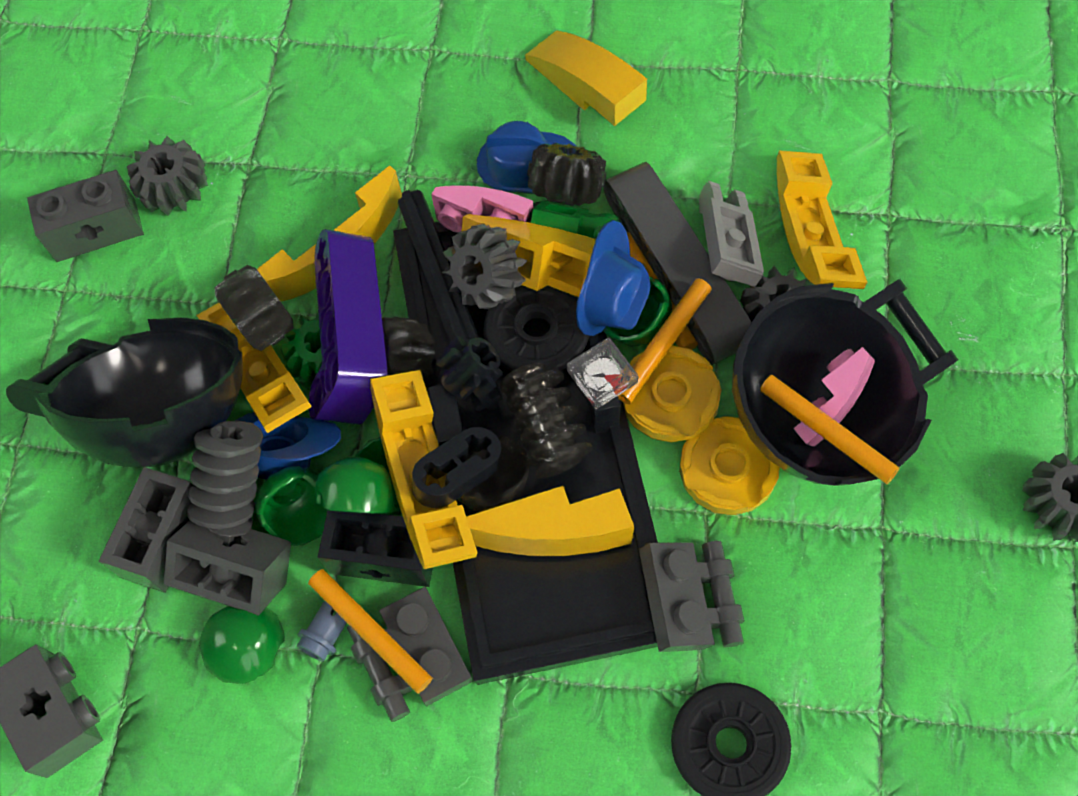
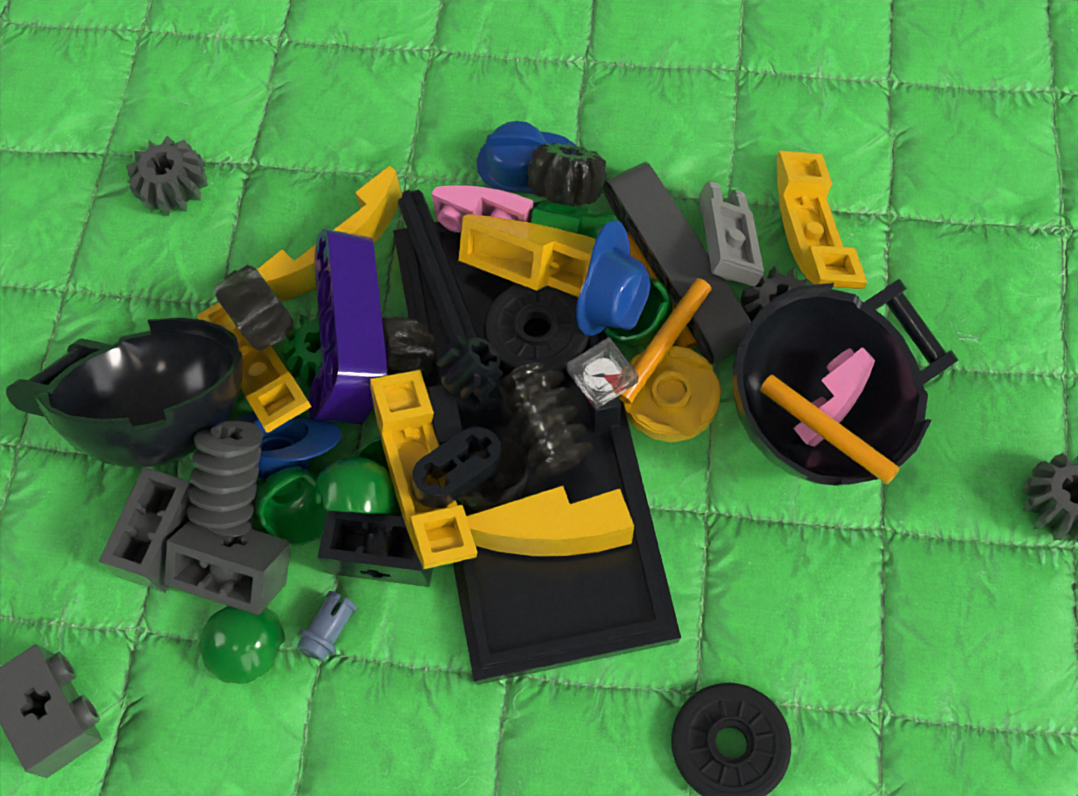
(85, 216): dark grey brick -> none
(370, 631): light orange bar -> none
(423, 635): dark grey plate -> none
(484, 266): dark grey gear -> none
(589, 75): yellow slope -> none
(678, 596): dark grey plate -> none
(726, 469): yellow tile -> none

